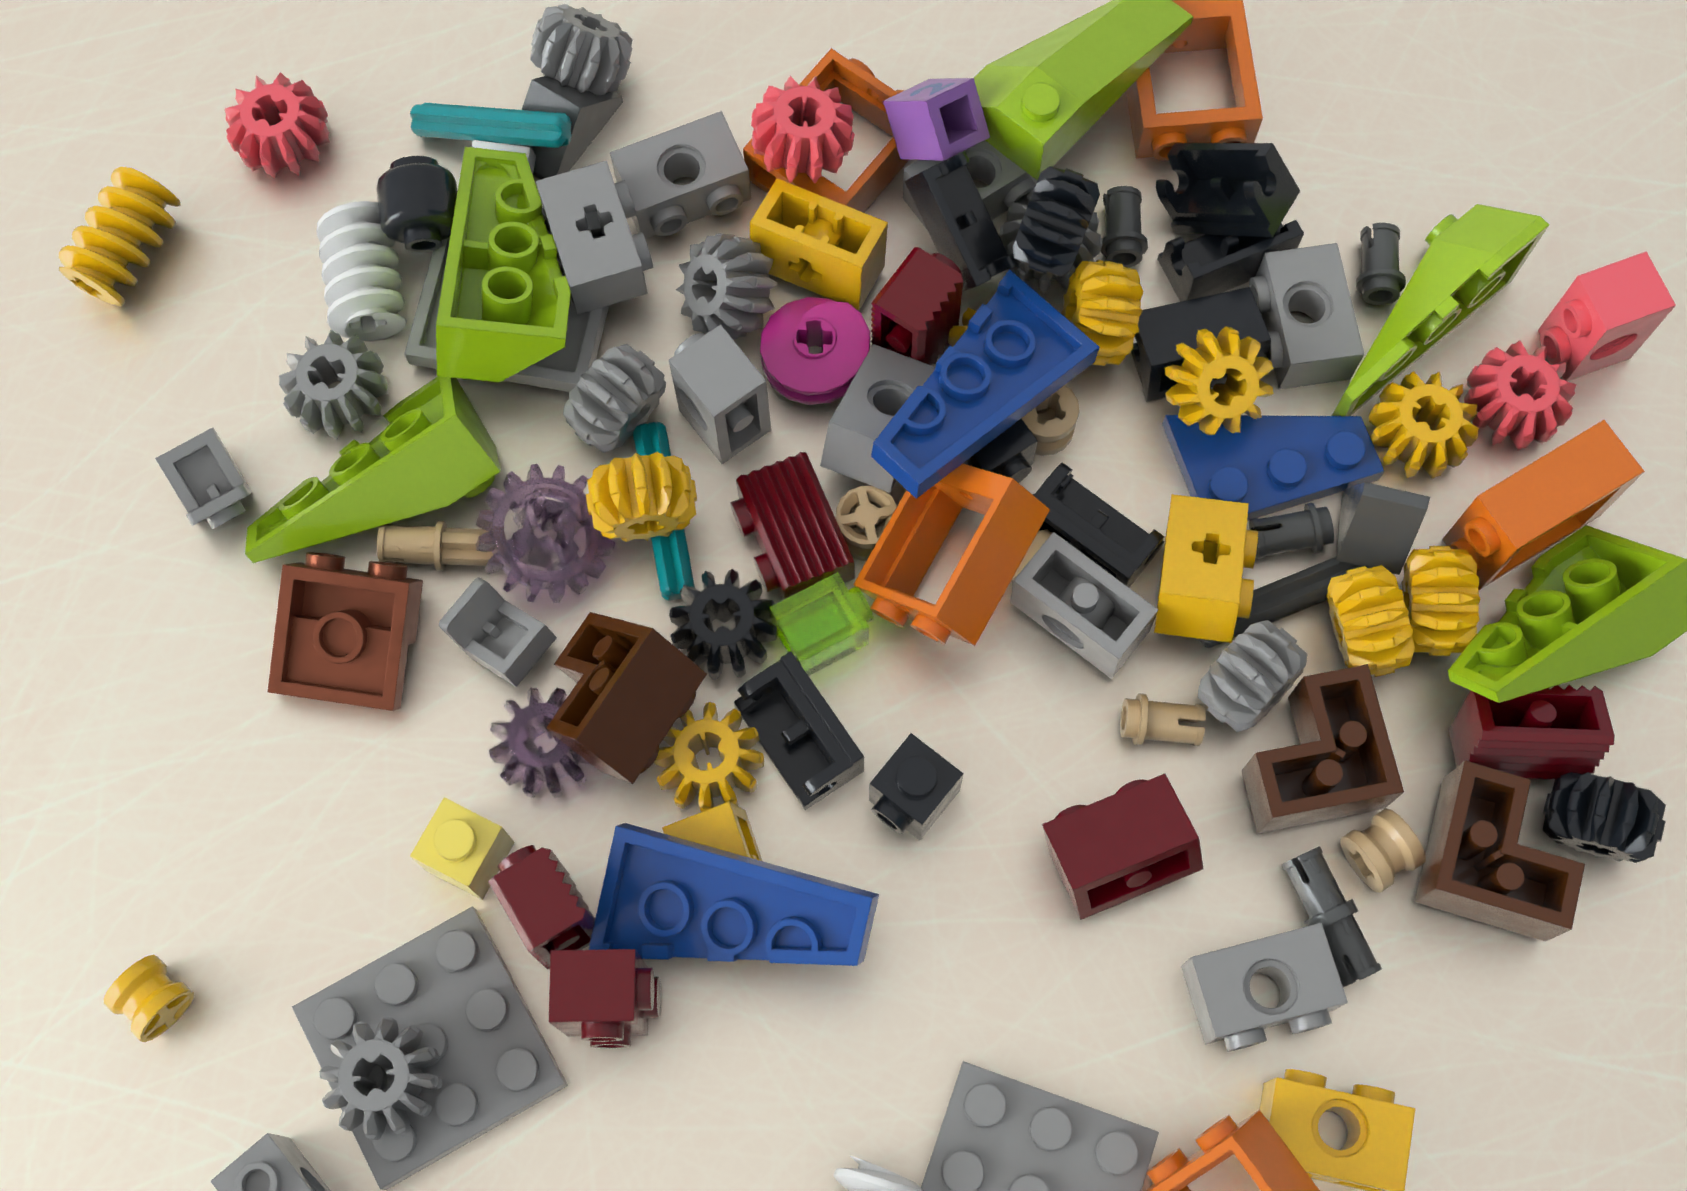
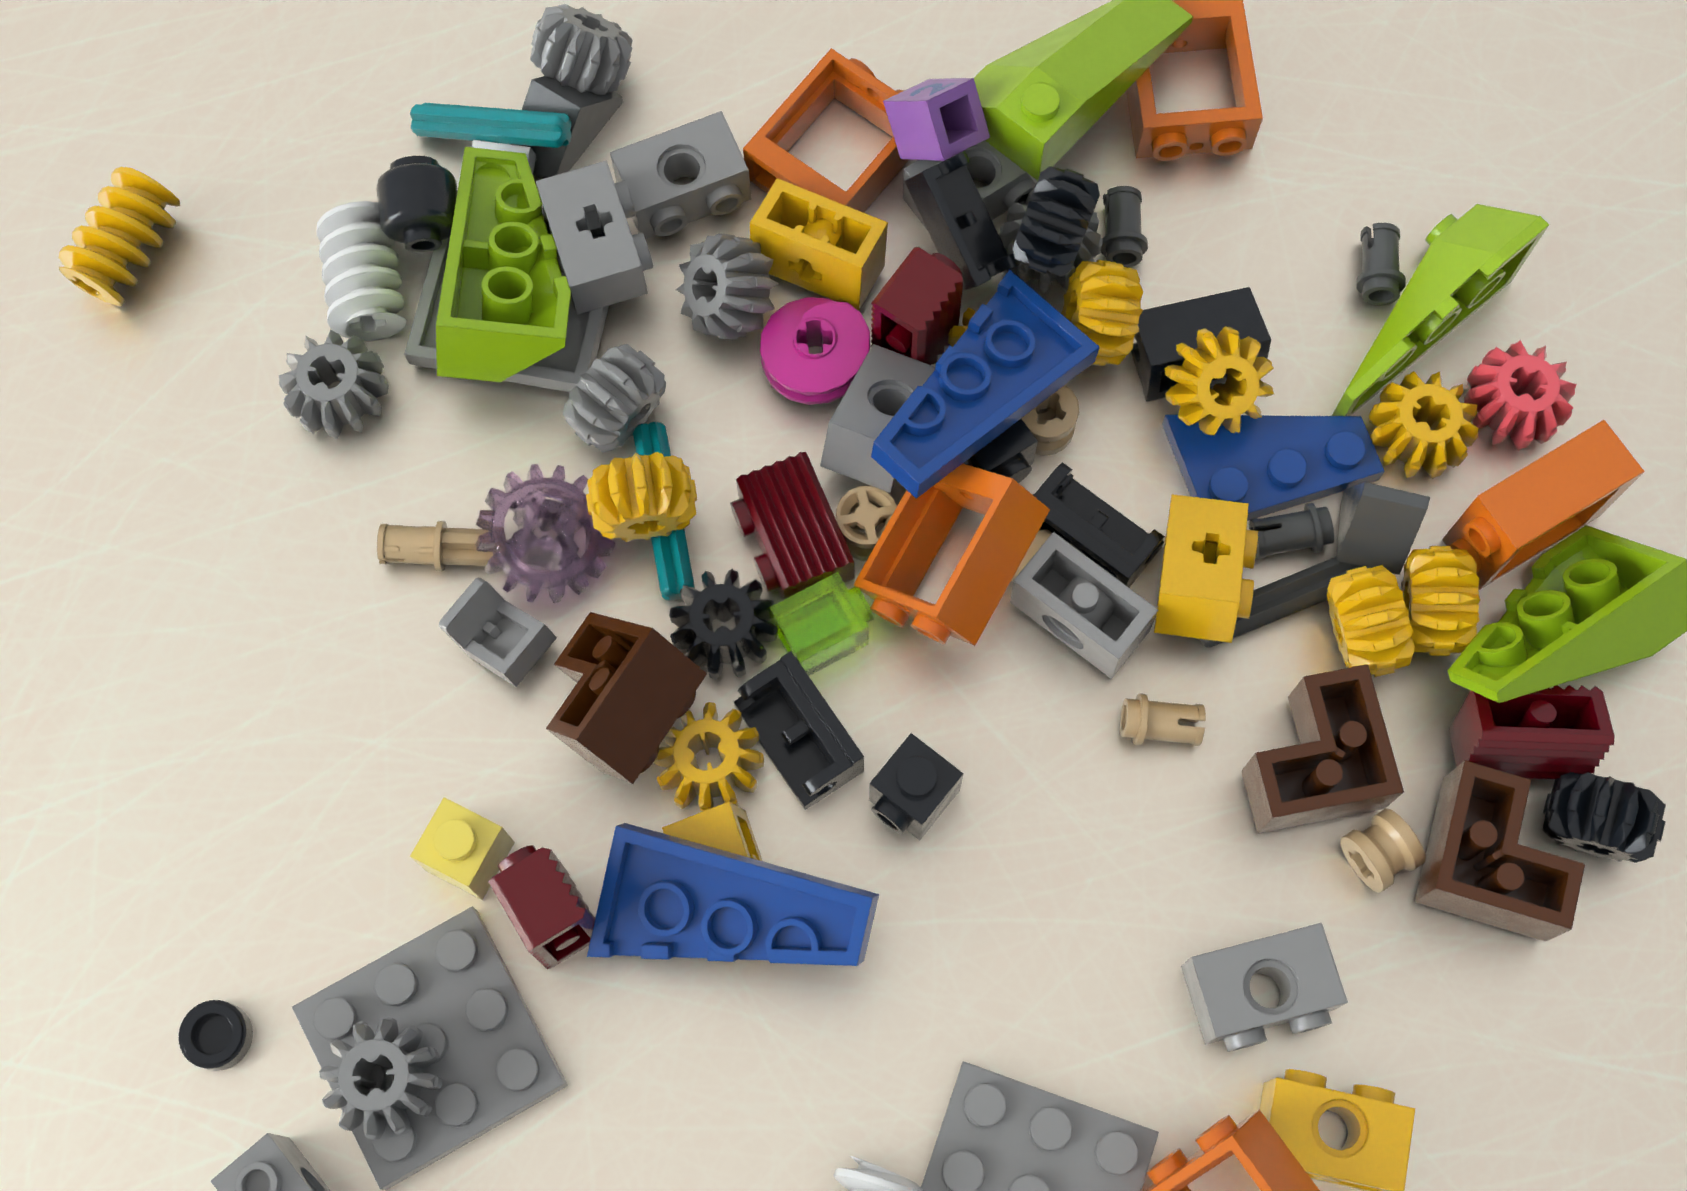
(148, 998): yellow wheel -> none
(205, 479): light grey bracket -> none
(215, 1035): none -> black tile
(277, 125): coral gear -> none
(344, 631): copper plate -> none
(416, 465): lime wedge -> none
(521, 754): clear purple gear -> none
(602, 995): dark red brick -> none
(720, 392): light grey brick -> none
(802, 129): coral gear -> none
(1123, 845): dark red brick -> none
(1221, 261): black hinge -> none
(1227, 189): black hinge -> none
(1252, 675): light grey gear -> none
(1314, 284): light grey brick -> none
(1328, 906): dark grey pin -> none
(1606, 316): coral brick -> none

